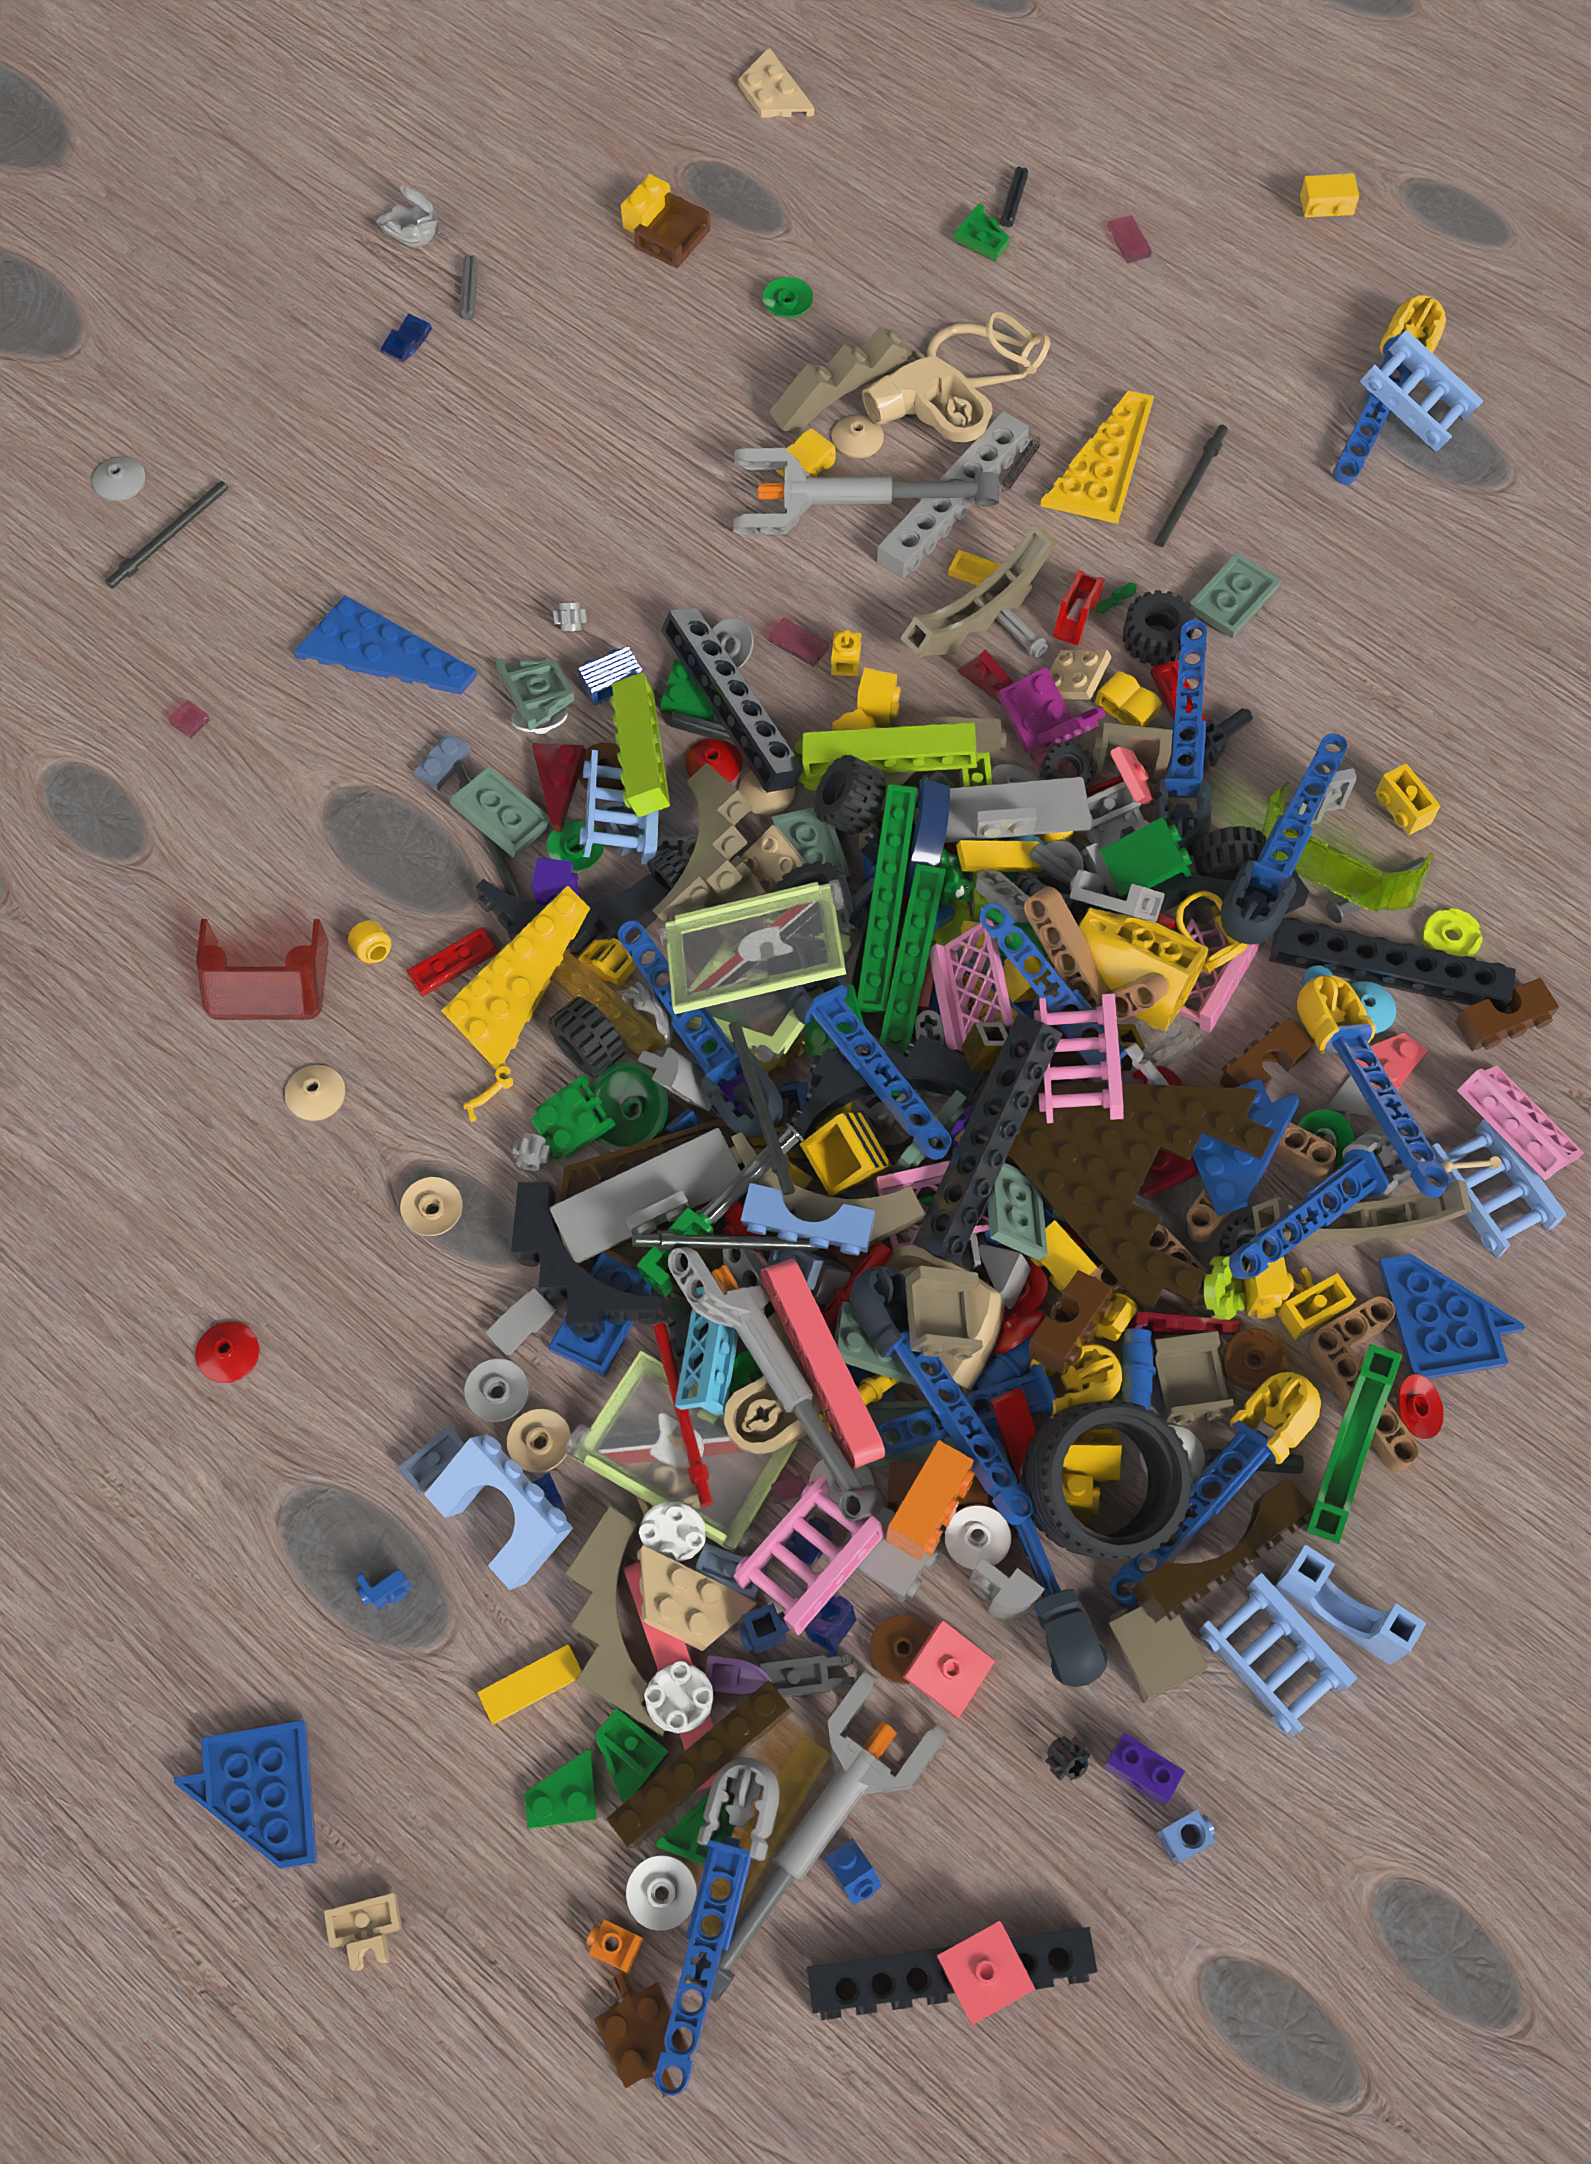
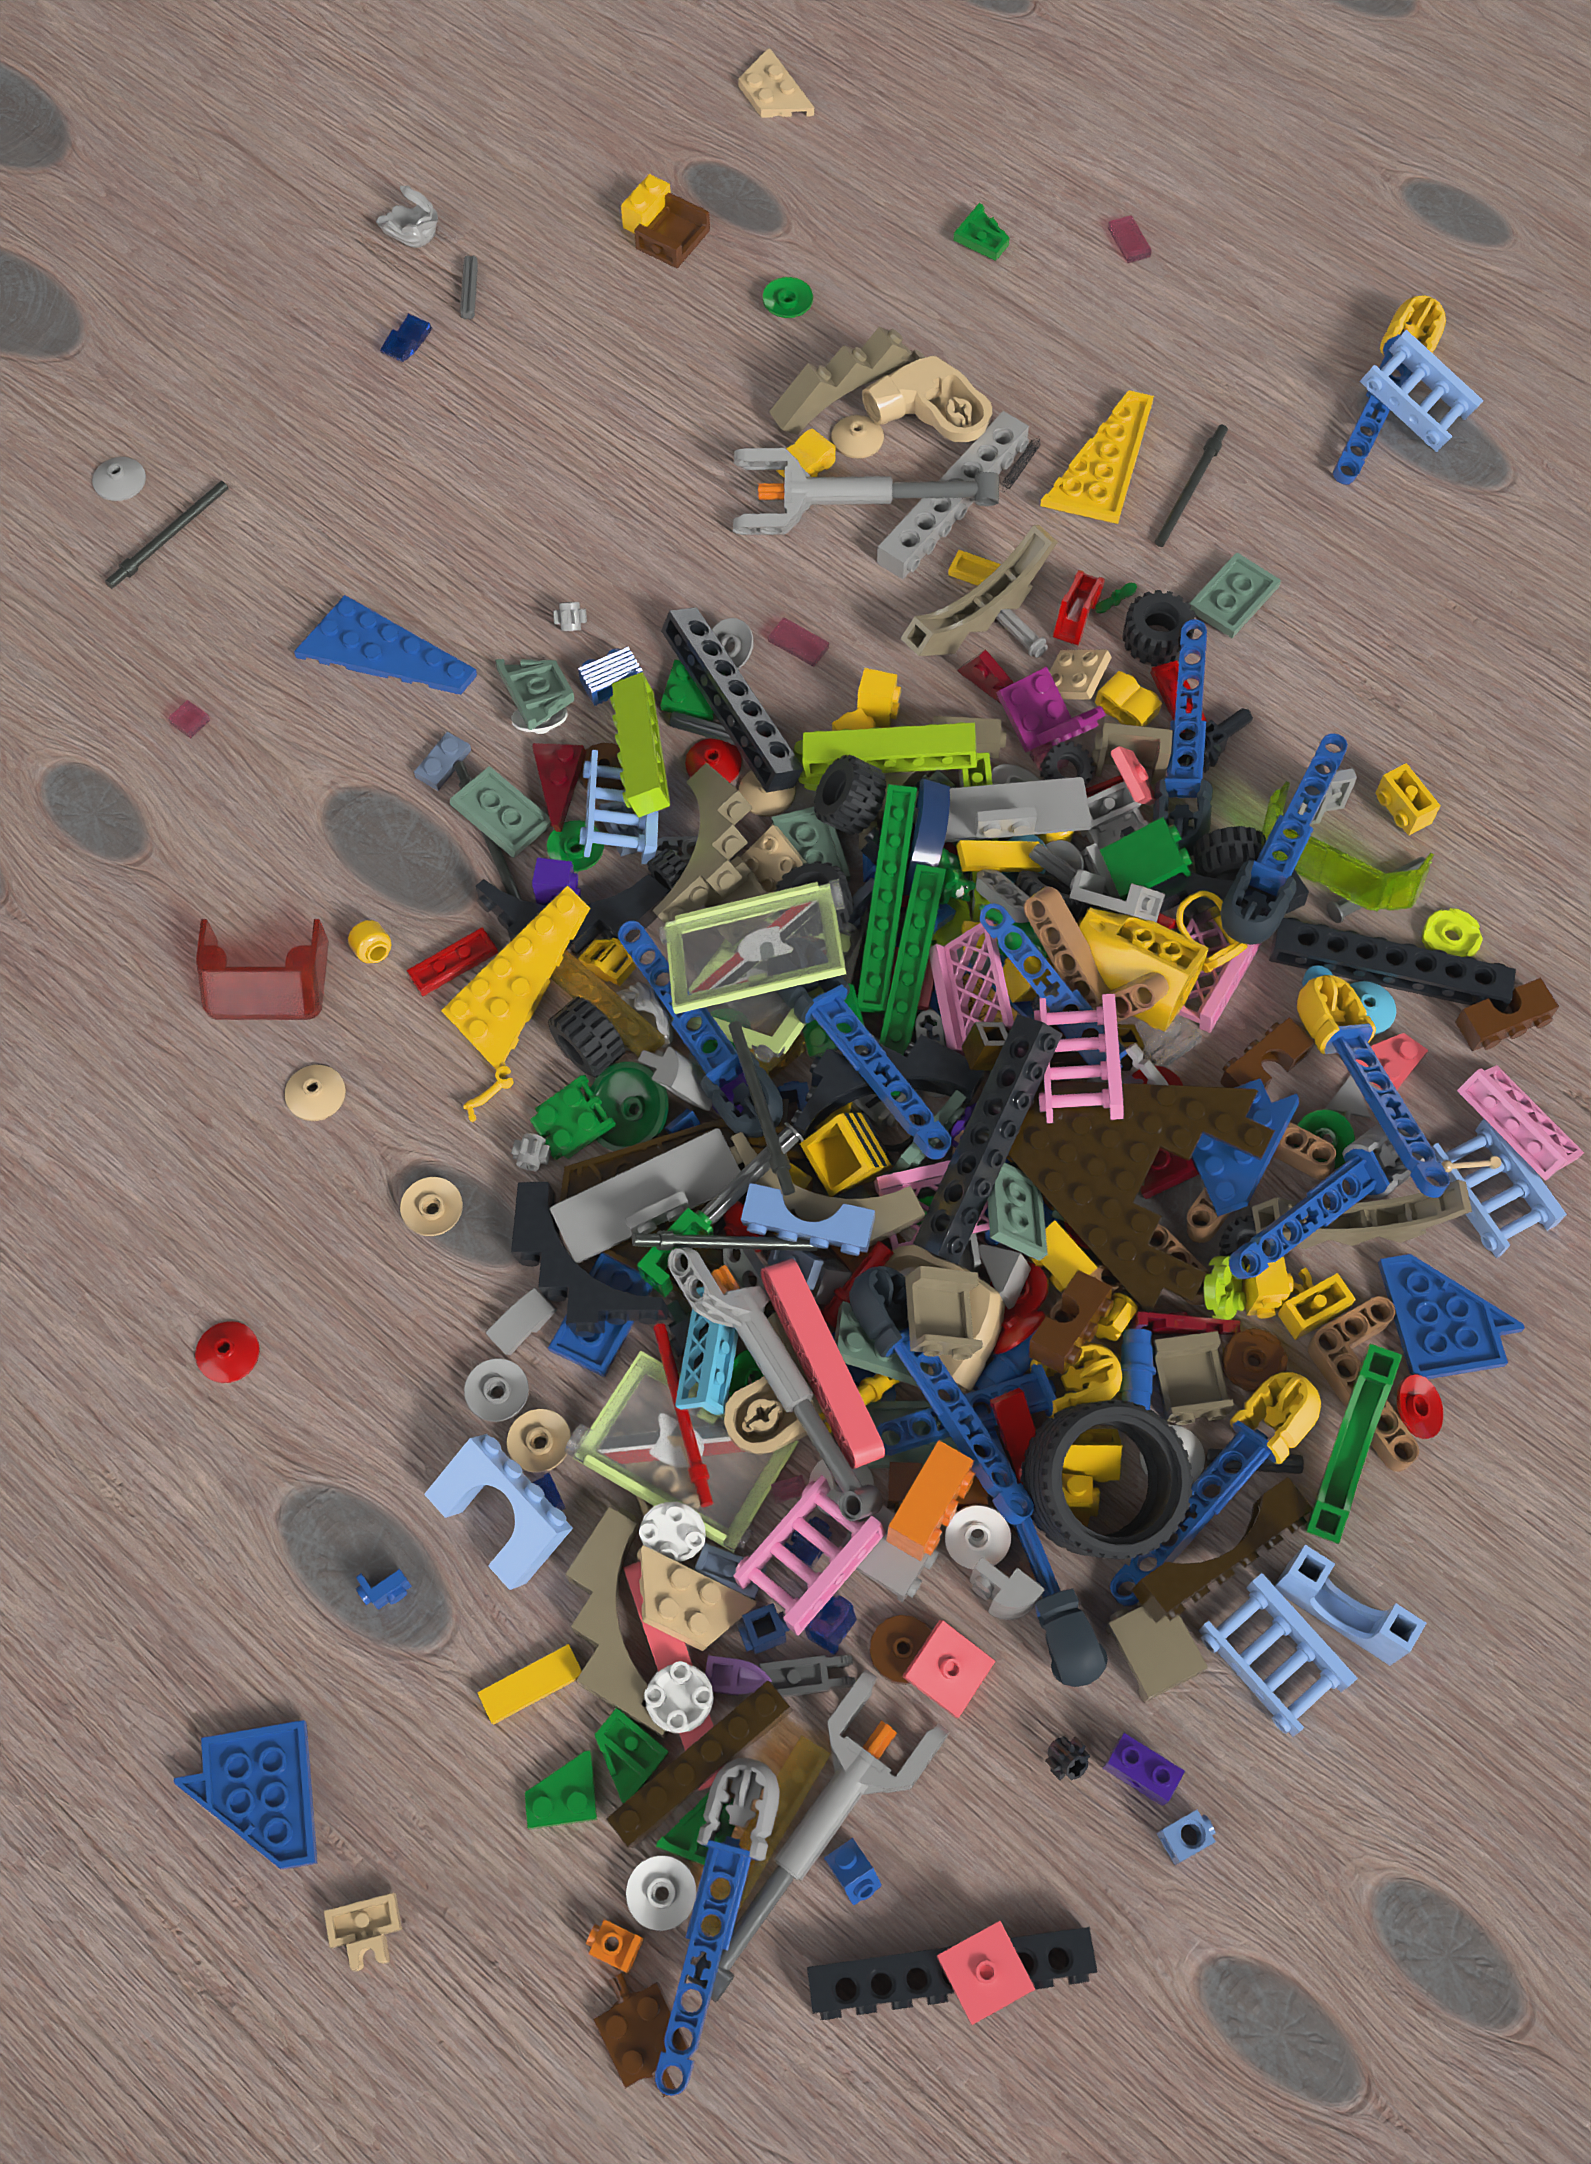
(431, 1460): sand blue plate -> none
(846, 653): yellow brick -> none
(1014, 196): black axle -> none
(1024, 365): tan animal -> none
(1329, 195): yellow brick -> none

